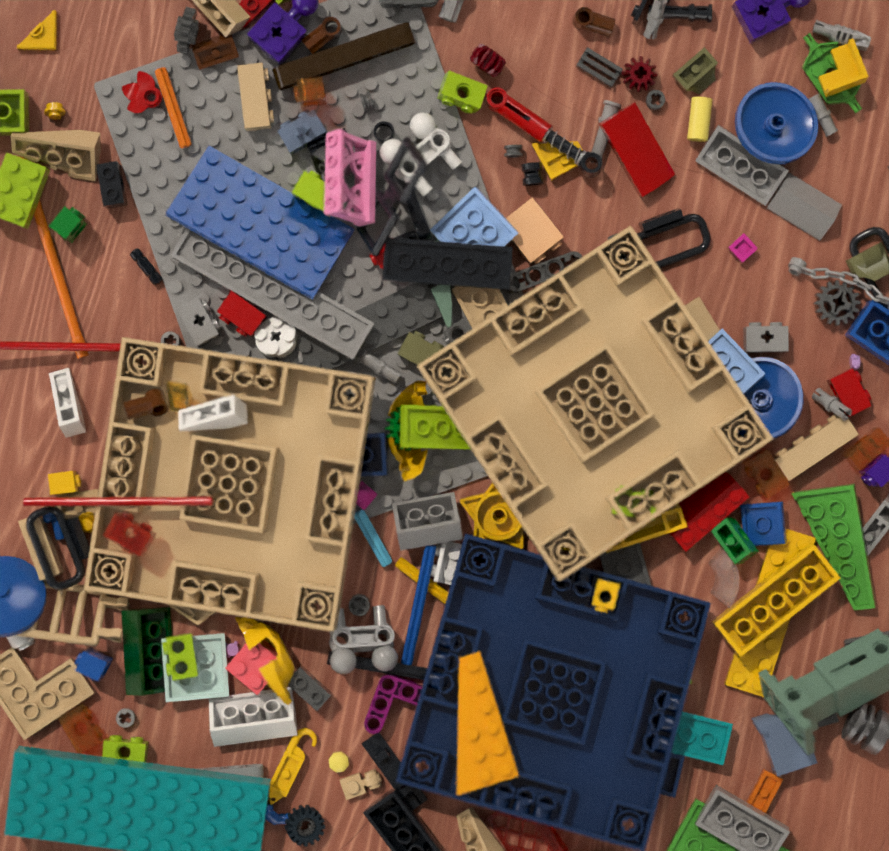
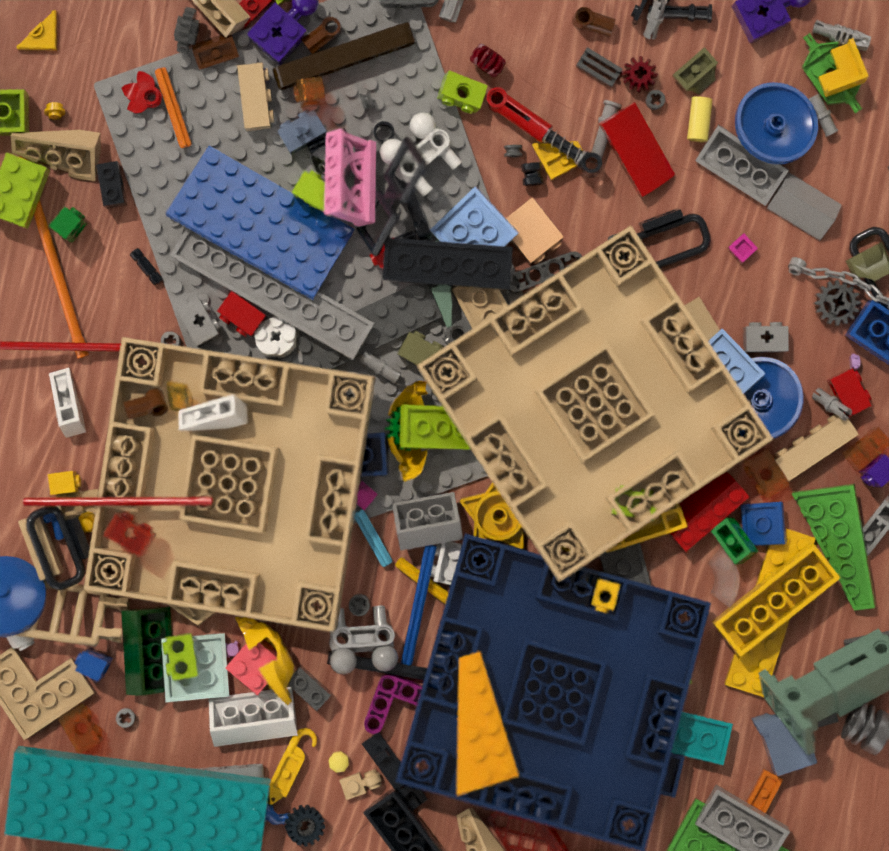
(137, 747): lime brick -> none

